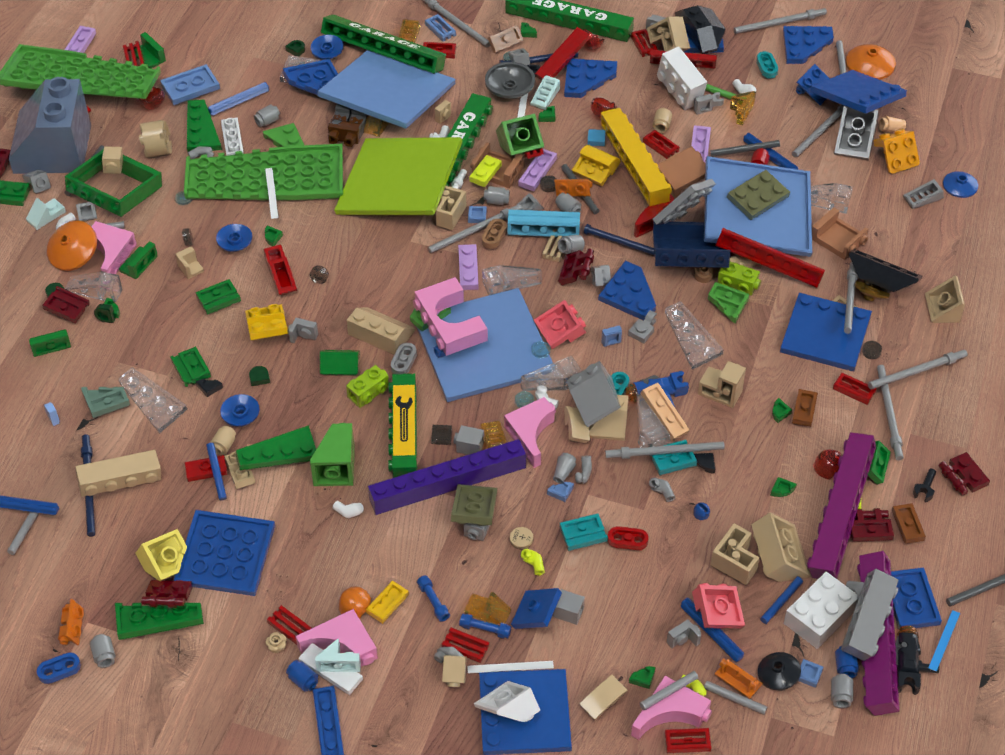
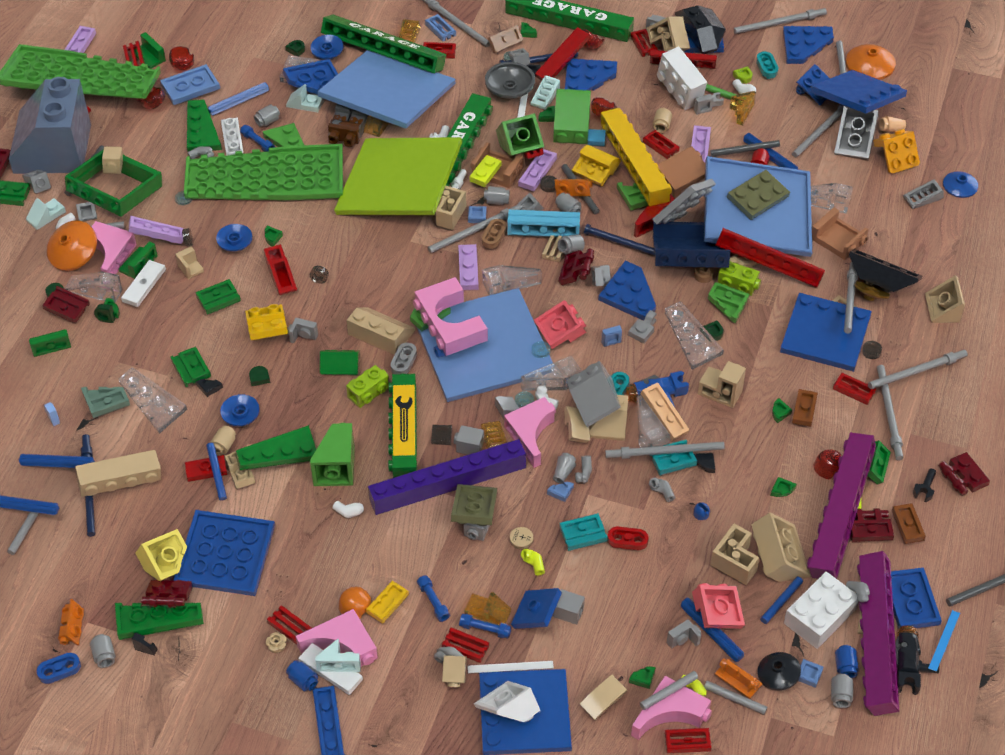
(54, 460): none -> blue axle
(143, 283): none -> white tile
(143, 646): none -> black tile
(155, 138): tan brick -> none
(155, 230): none -> lavender plate
(181, 58): none -> clear red hair
(248, 132): none -> blue bar
(271, 192): white sticker -> none
(301, 100): none -> light aqua slope
(443, 111): tan plate -> none
(505, 405): none -> light grey slope
(572, 116): none -> bright green slope
(632, 196): none -> bright green wing
(715, 330): none -> dark green tile
(743, 74): none -> lime tile
(870, 615): light grey brick -> none

